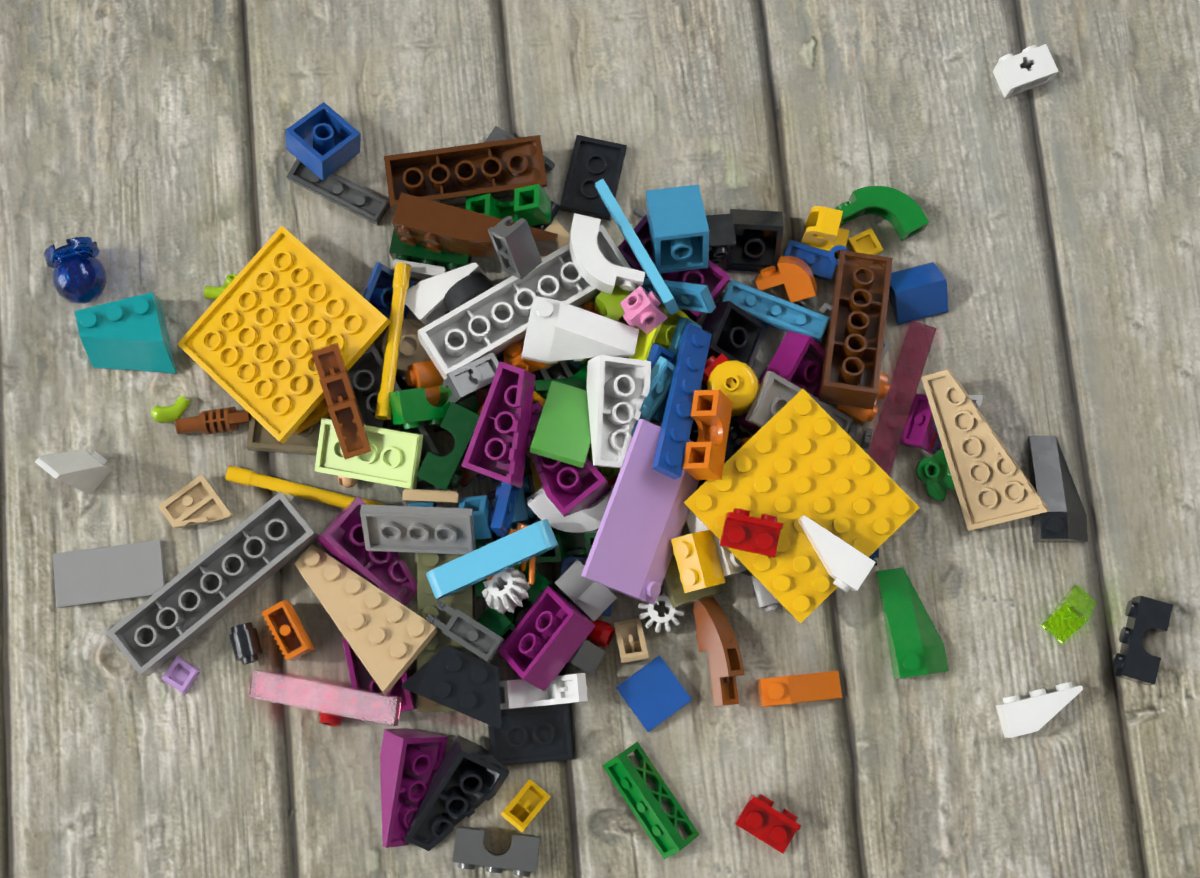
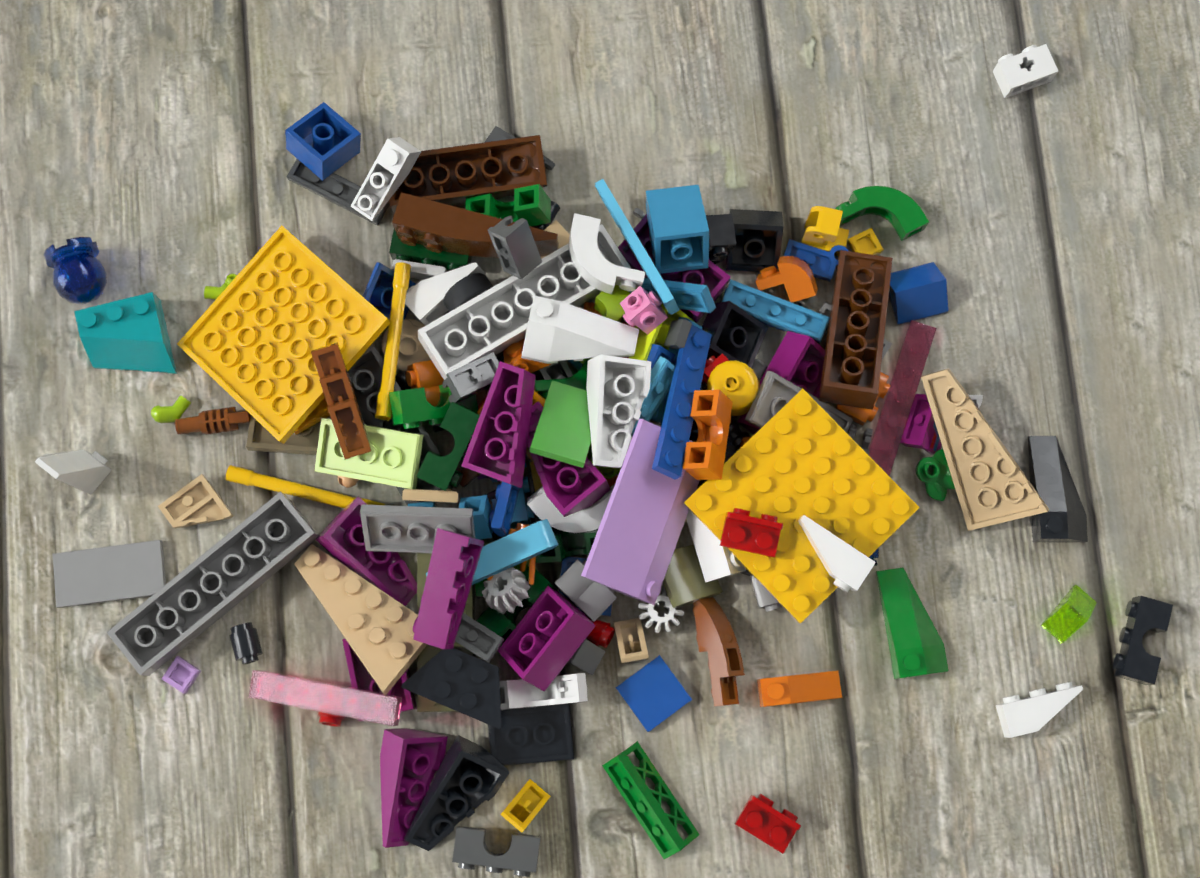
(288, 630): orange brick -> none
(385, 176): none -> white slope
(446, 588): none -> magenta wedge
(590, 163): black tile -> none
(677, 334): none -> dark grey tile
(697, 561): yellow brick -> none

